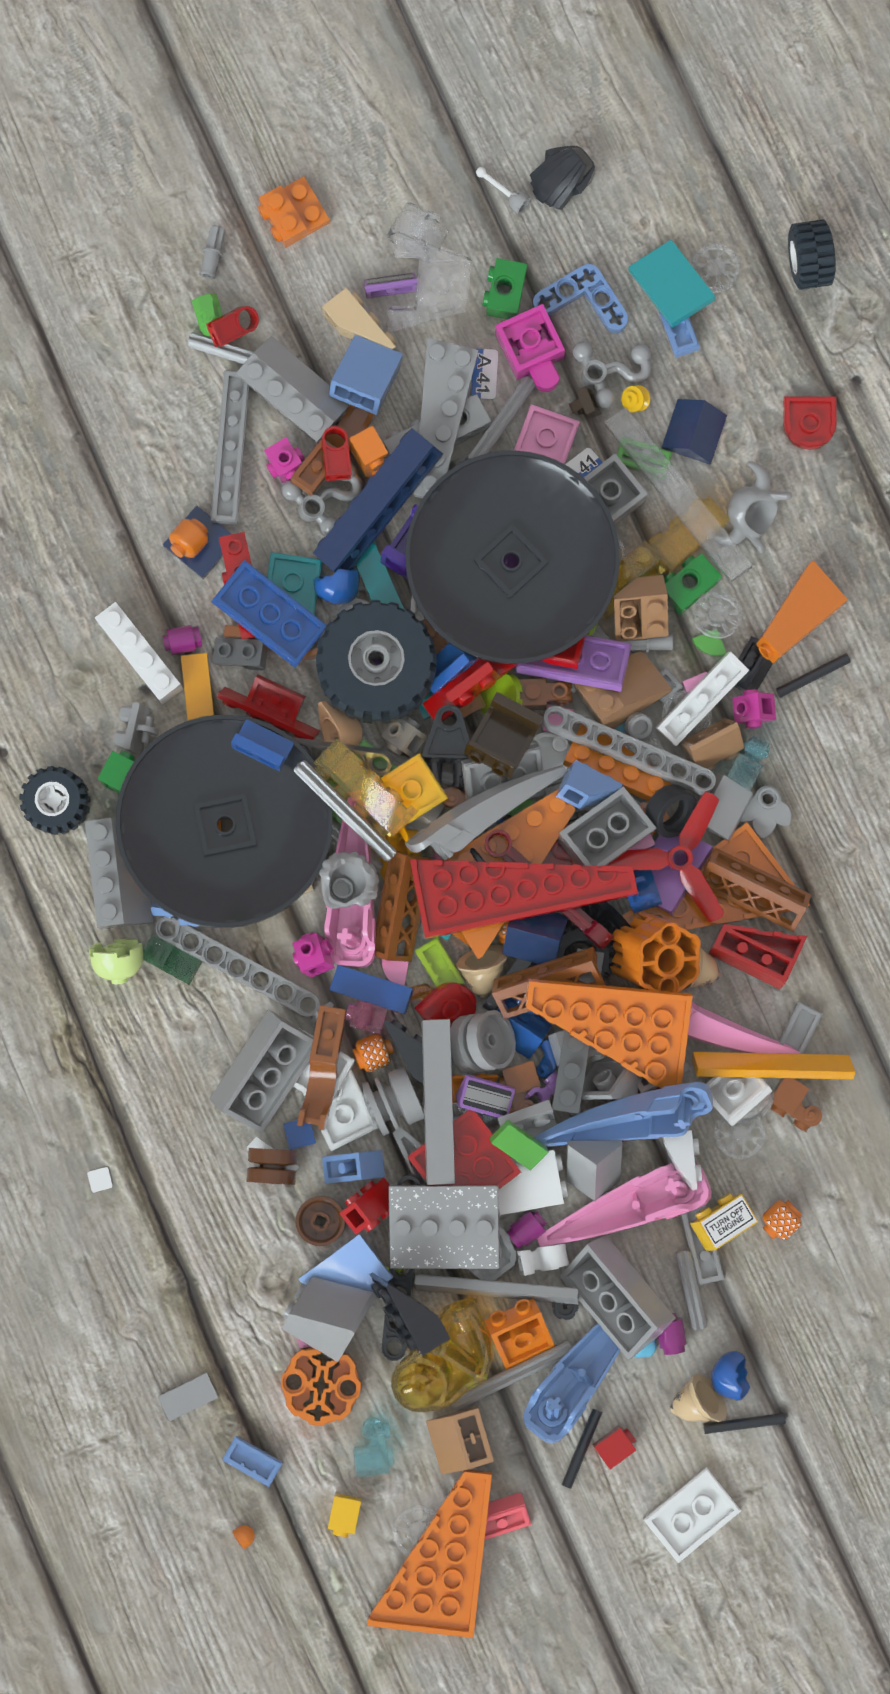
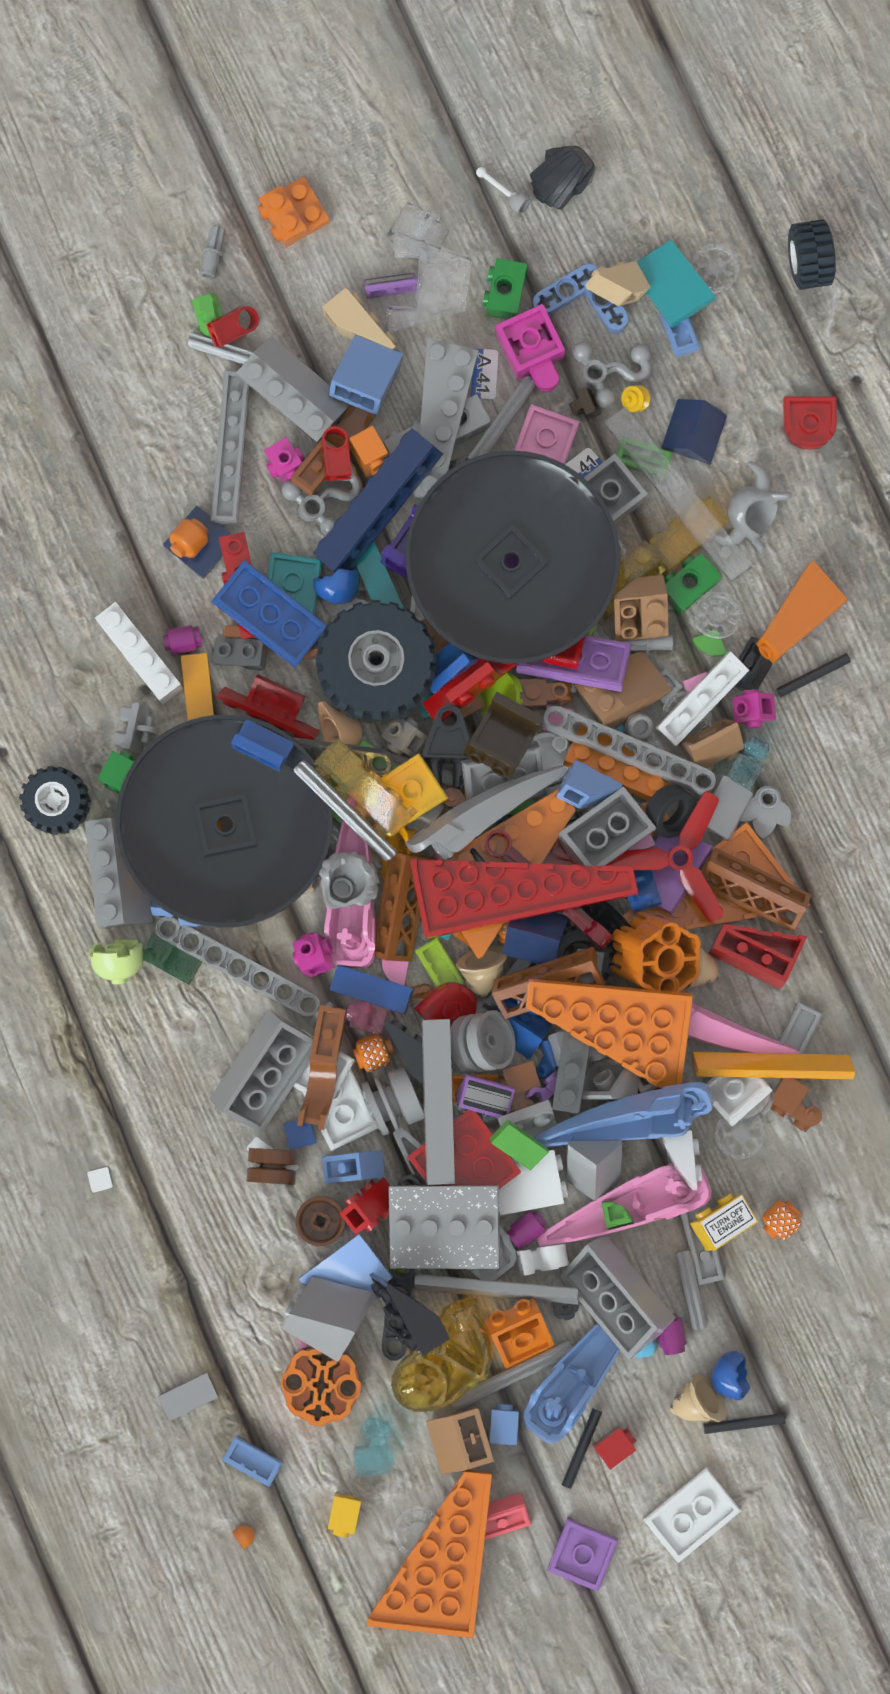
(504, 1424): none -> medium blue brick
(582, 1554): none -> medium lavender tile
(616, 1215): none -> bright green tile
(619, 284): none -> tan slope

